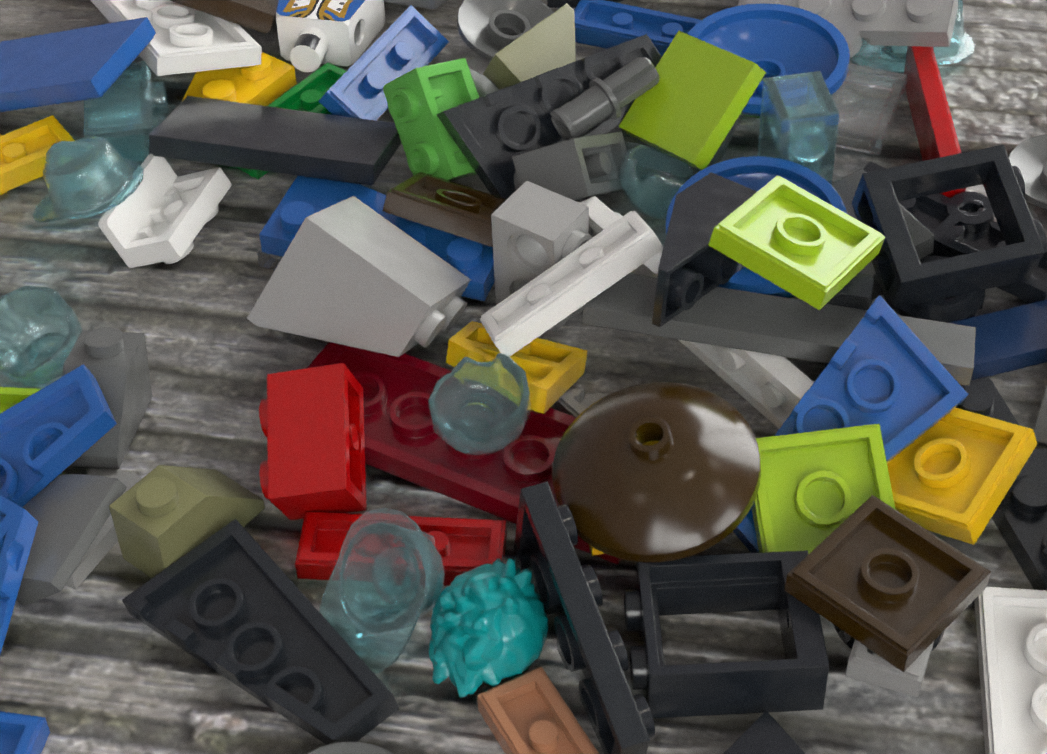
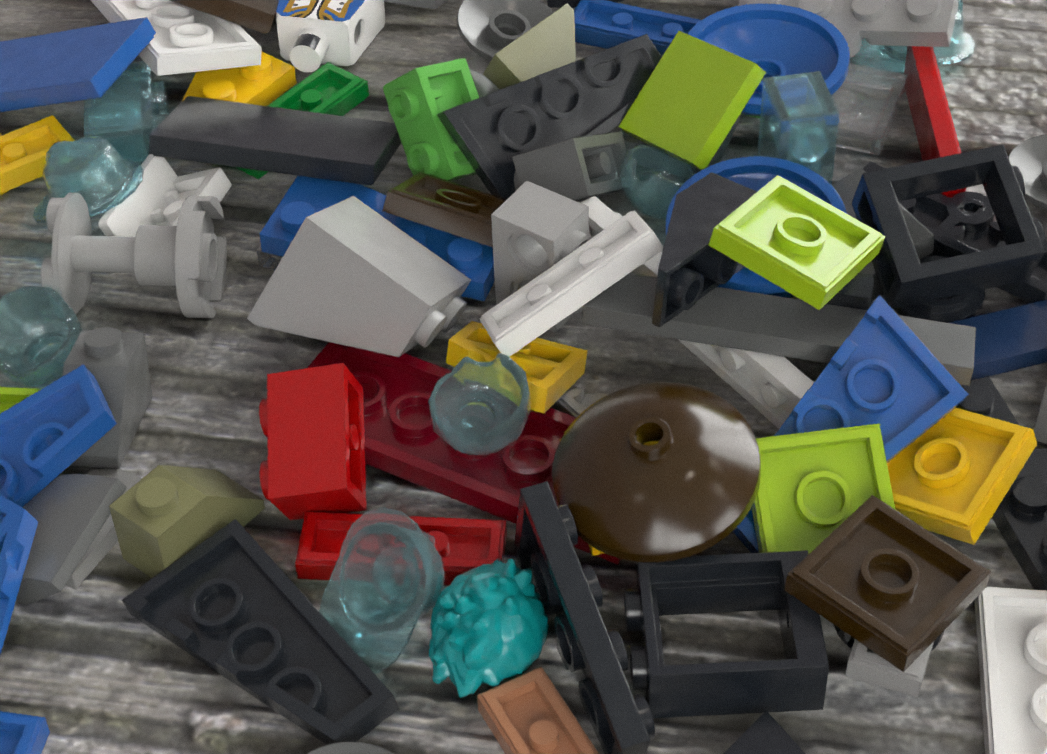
(159, 255): none -> light grey piece
(401, 48): tile -> none
(605, 98): dark grey axle -> none

